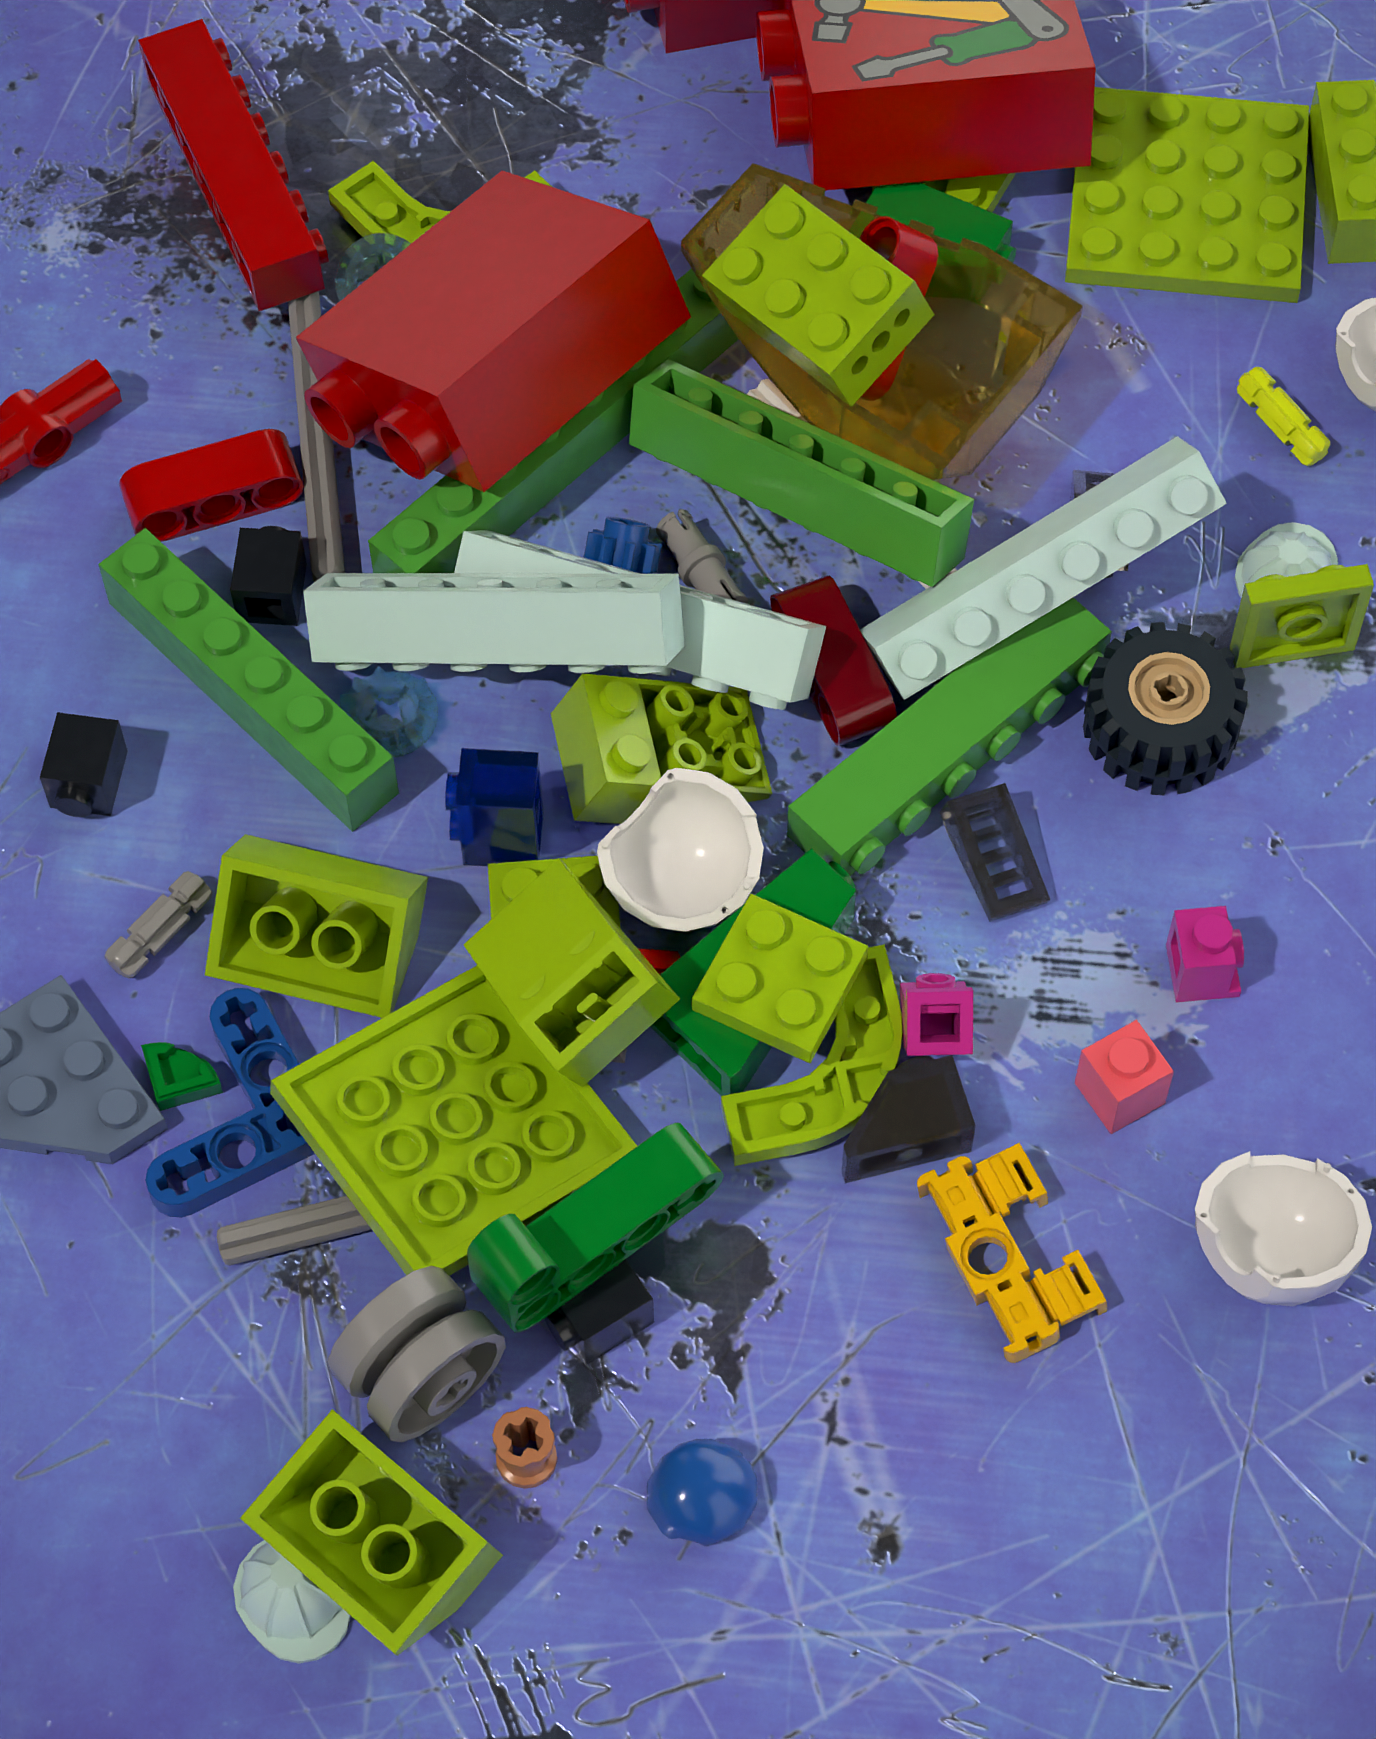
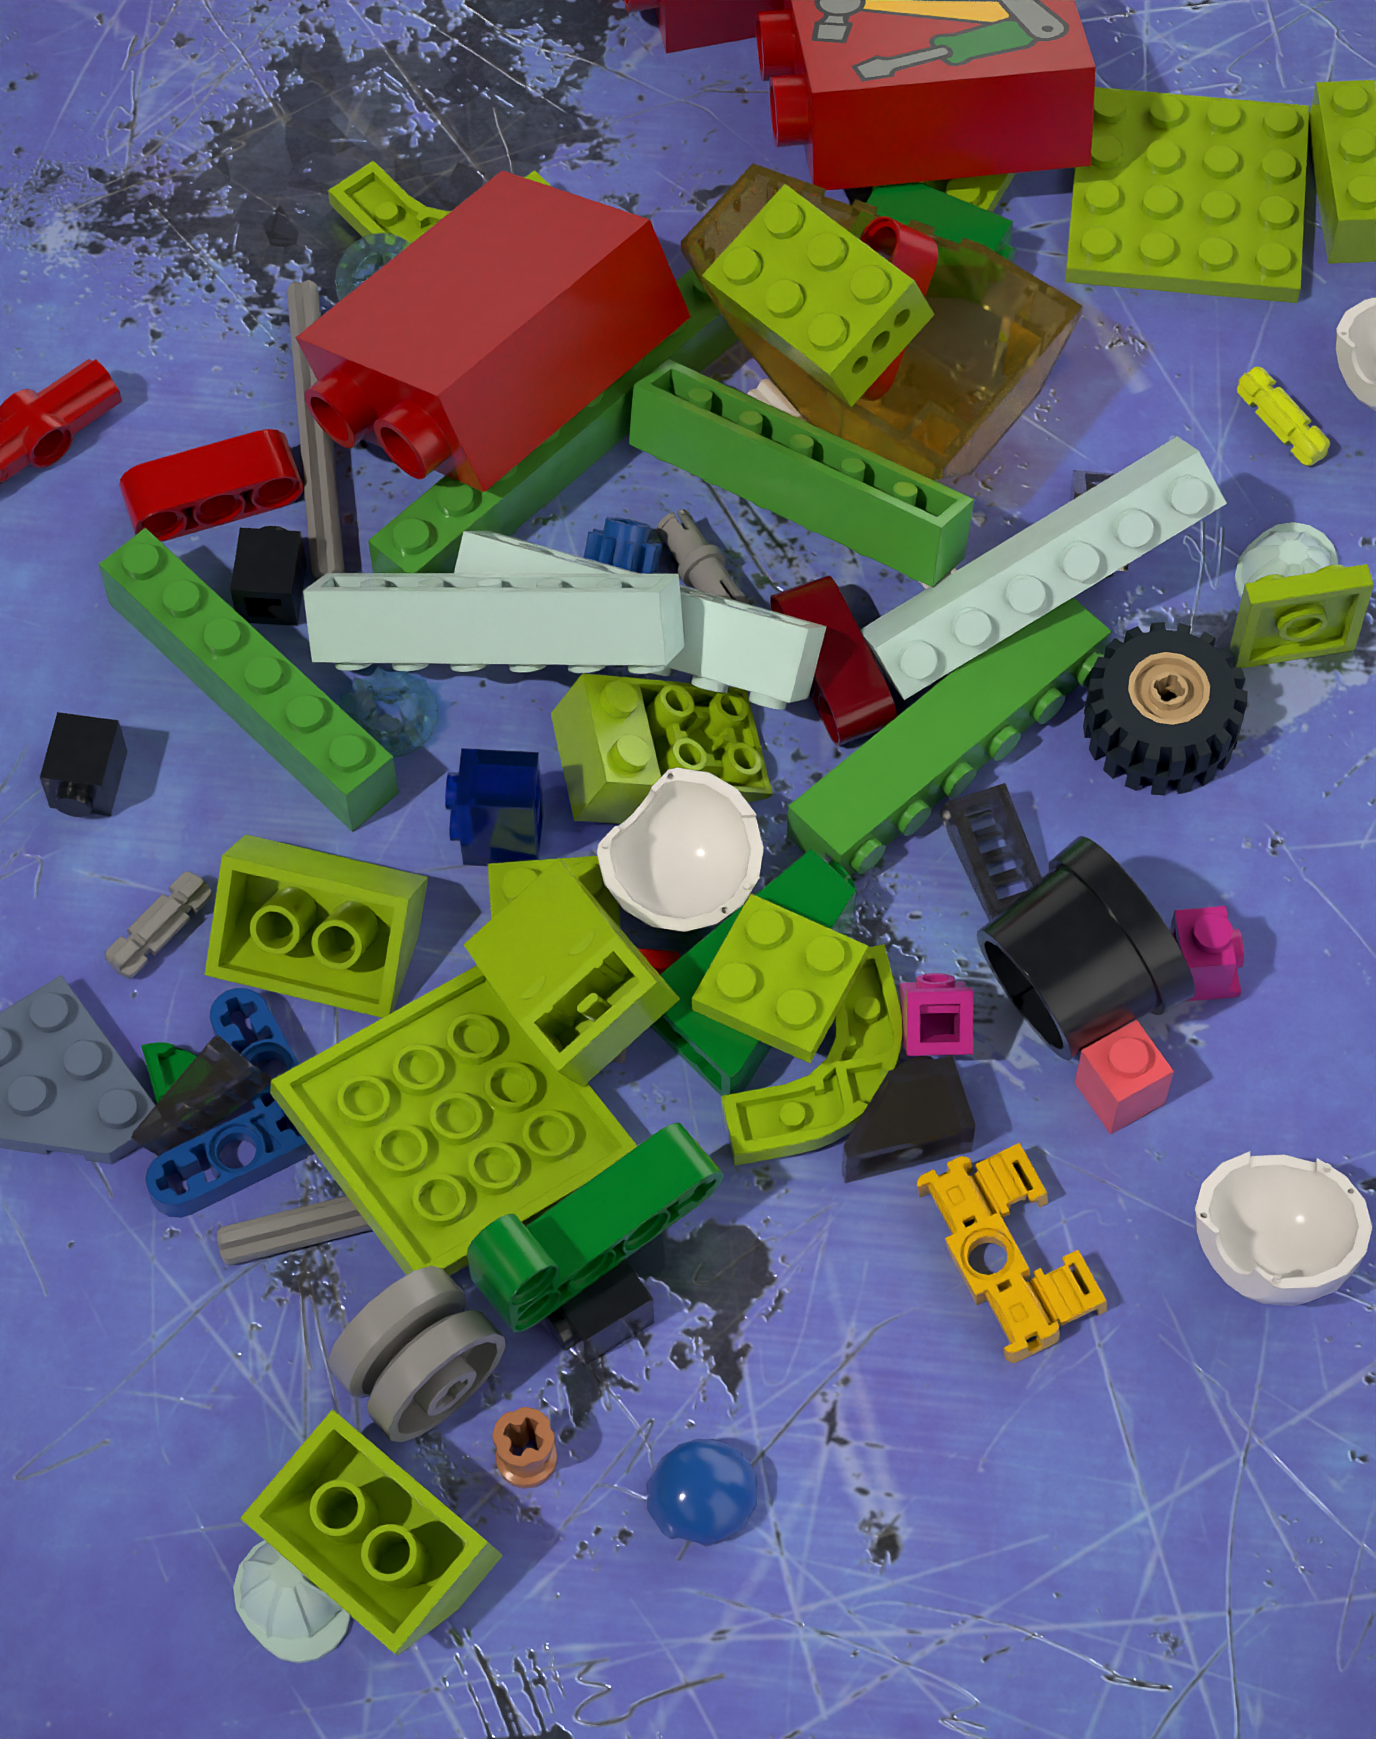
(201, 1097): none -> clear smoke slope
(233, 166): red brick -> none
(1084, 952): none -> black piece

